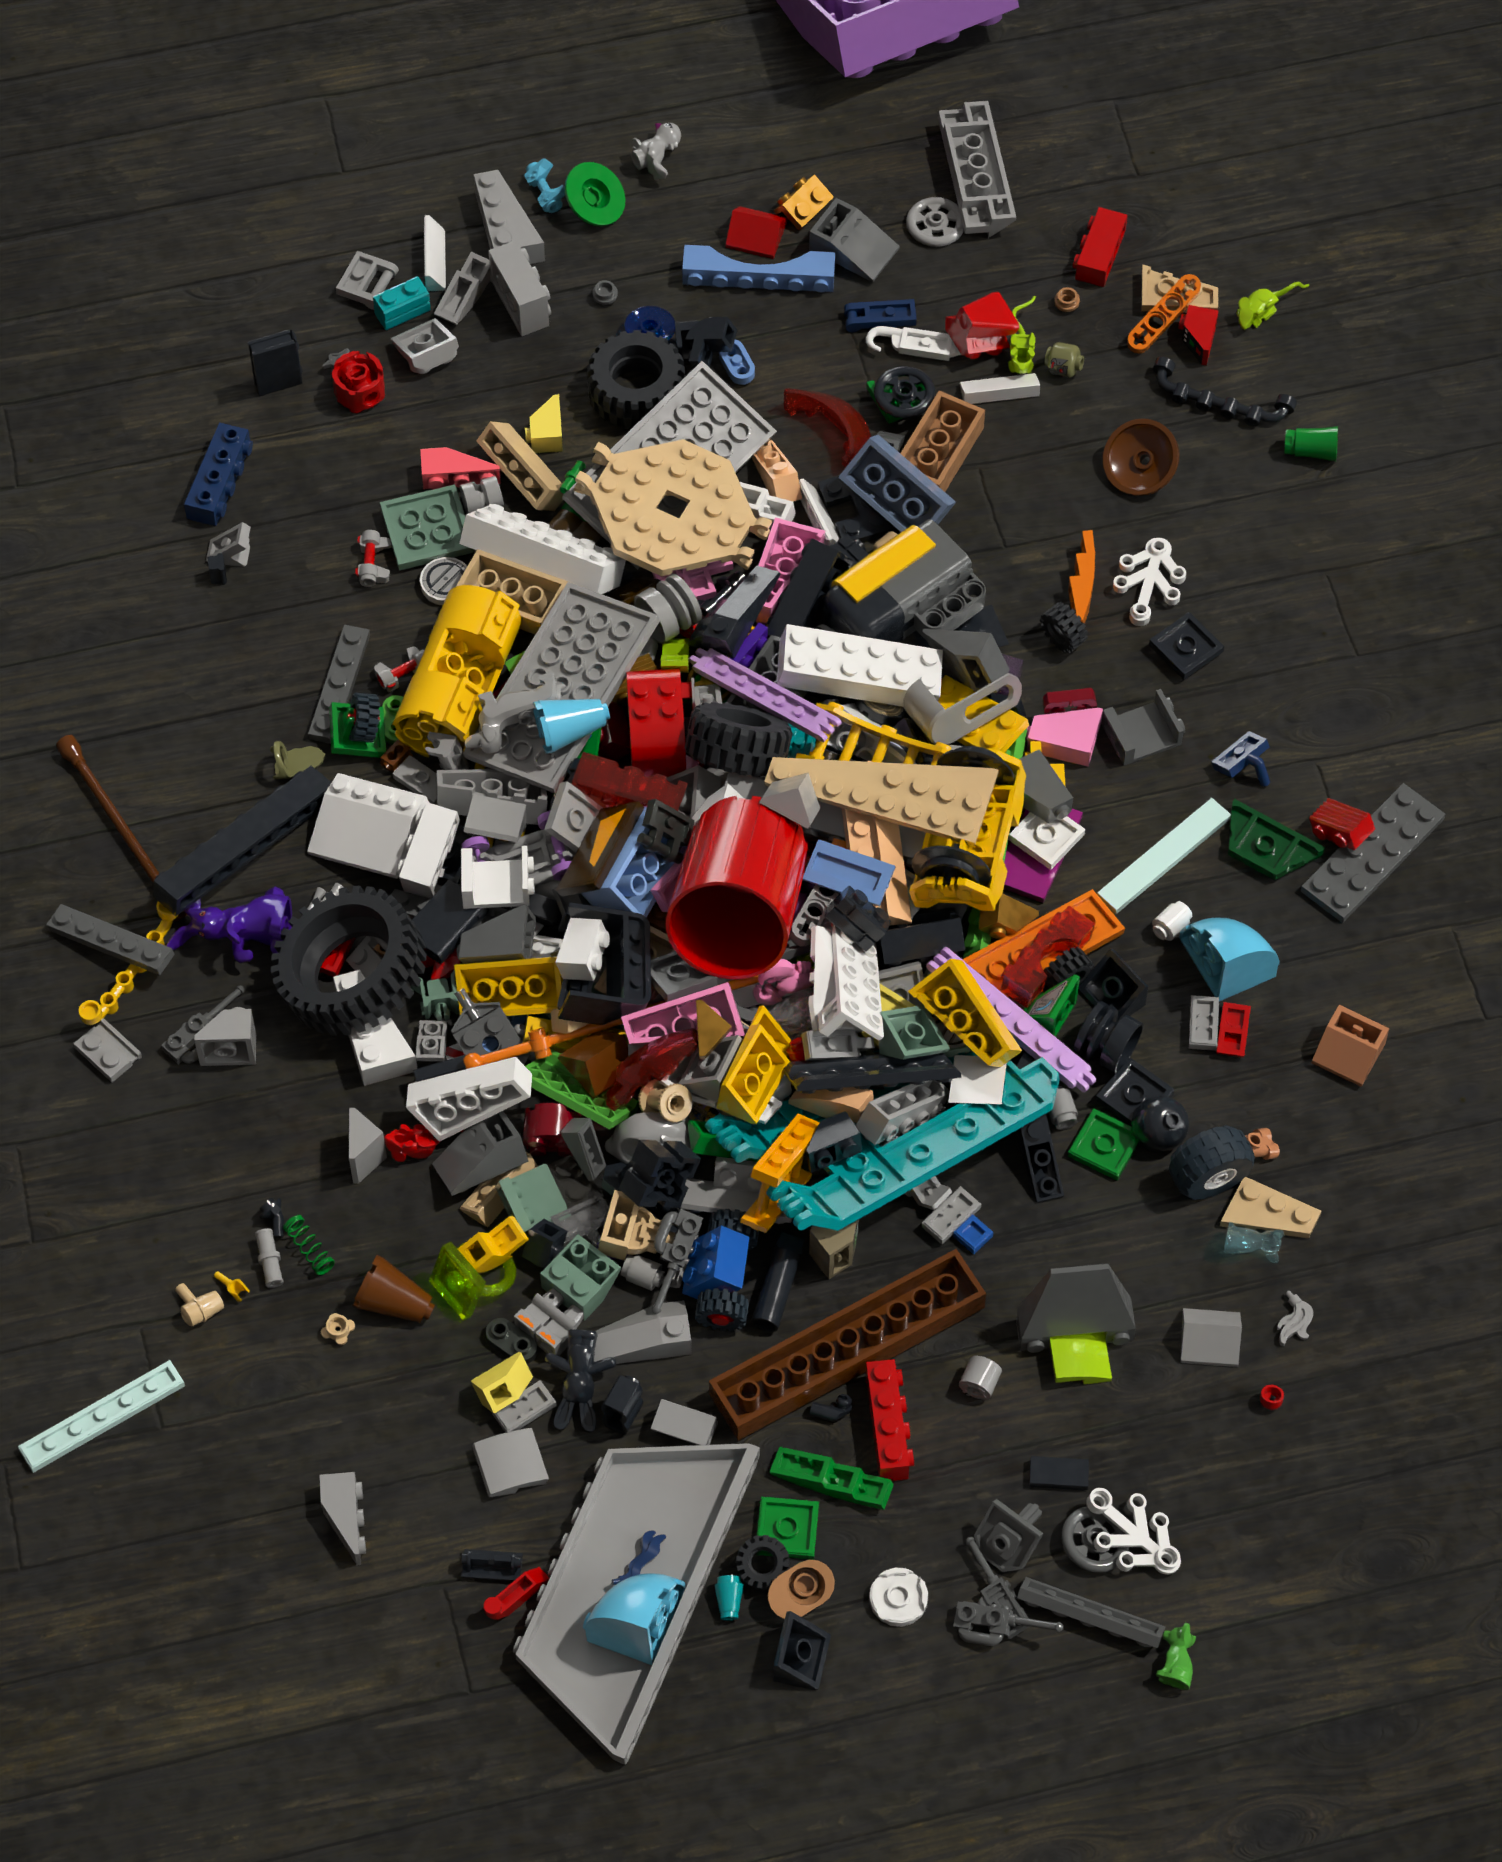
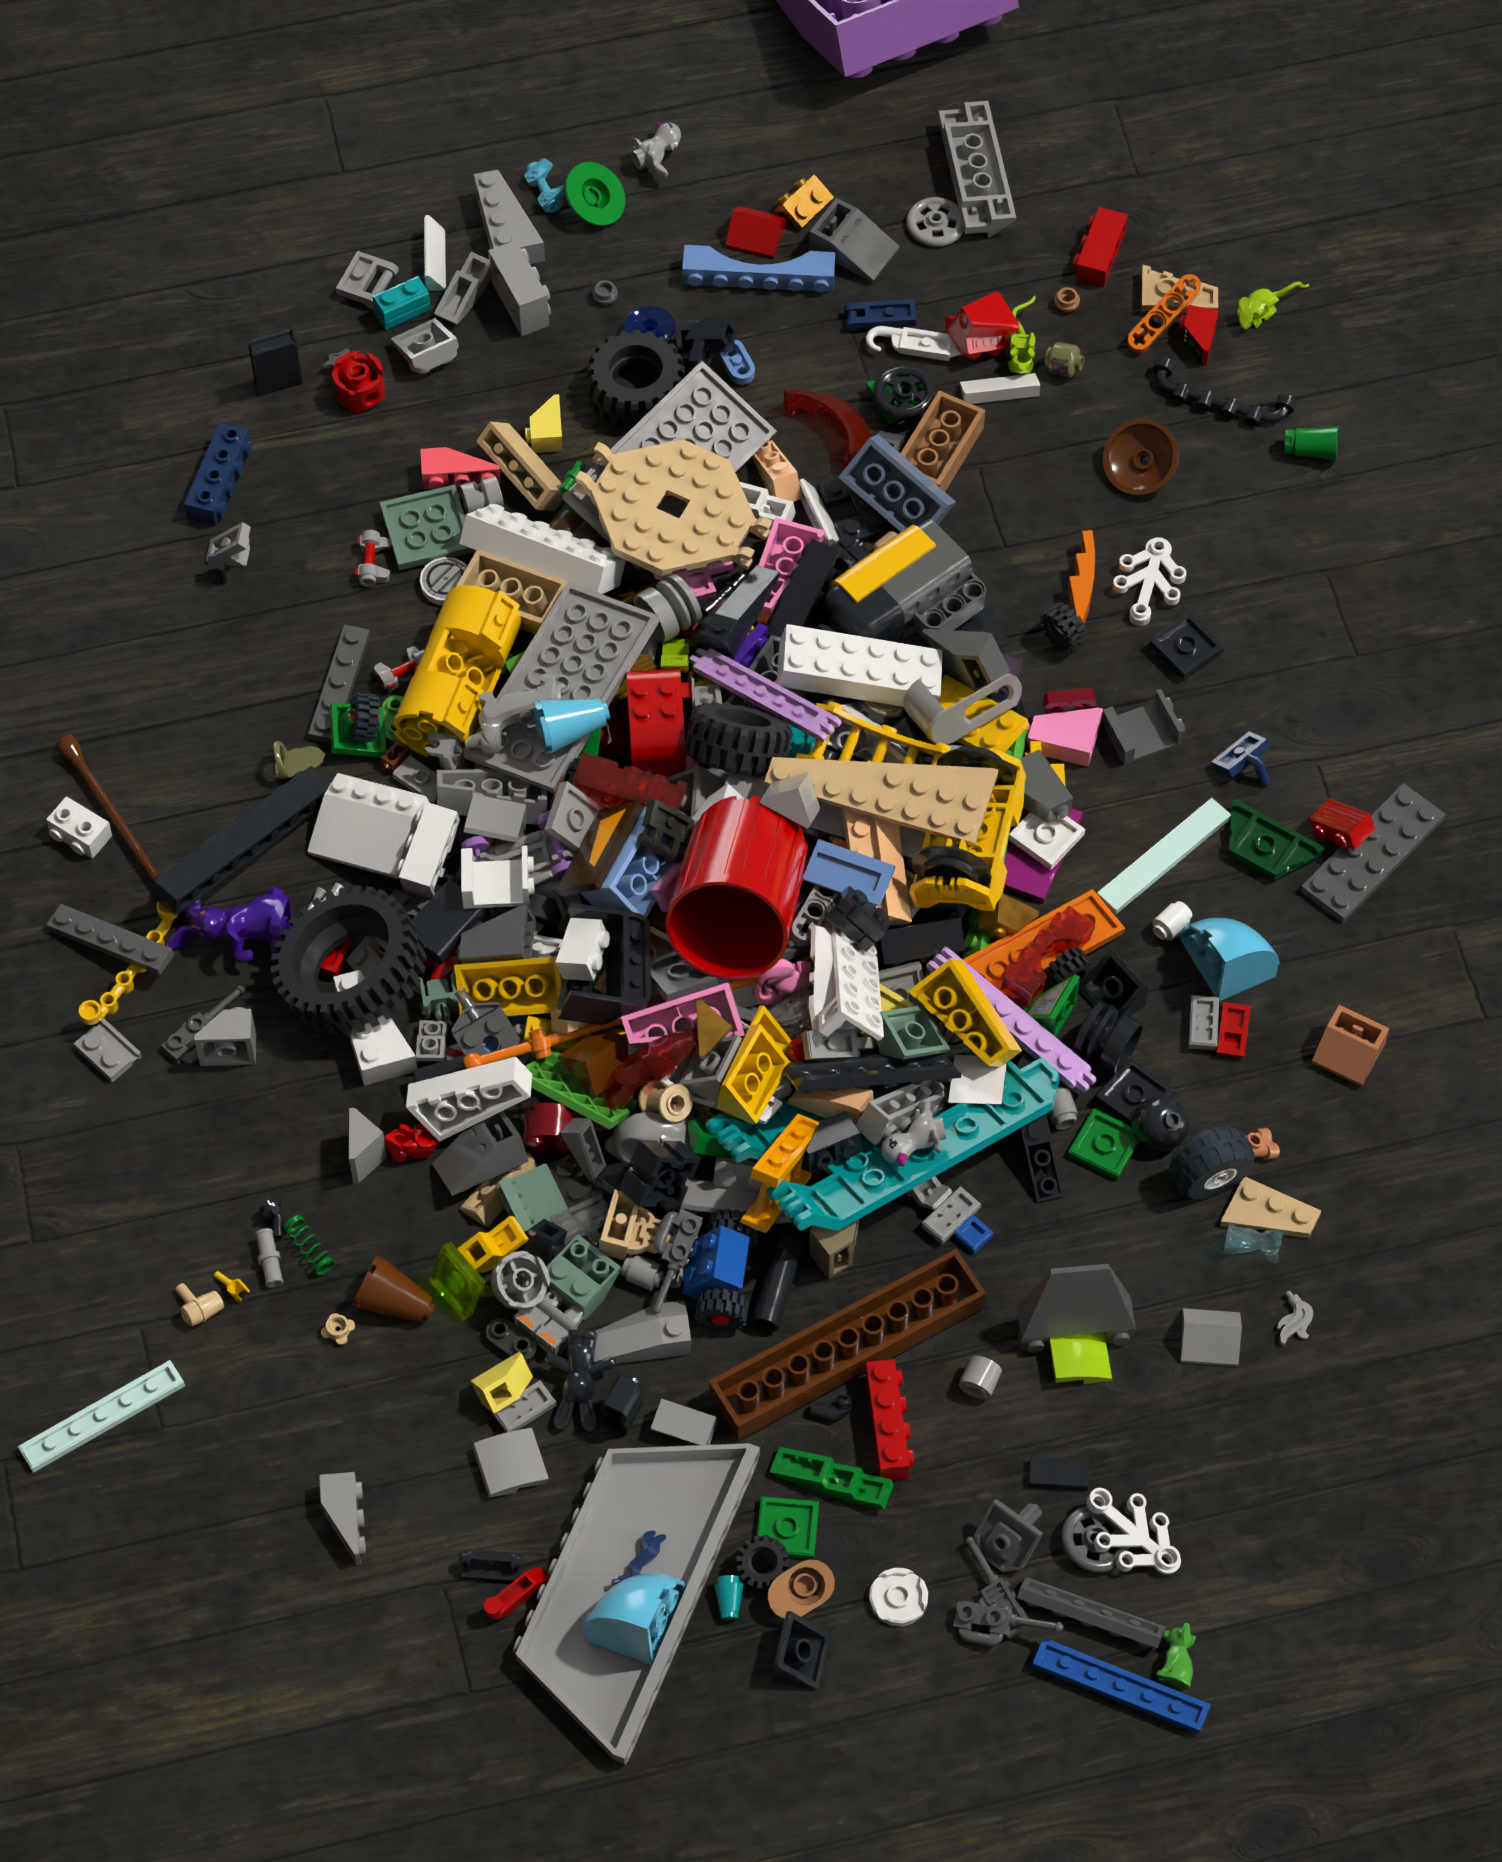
(78, 828): none -> white brick
(520, 1280): none -> light grey cylinder
(922, 1134): none -> light grey animal
(1121, 1685): none -> blue plate
(1266, 1395): red hinge -> none

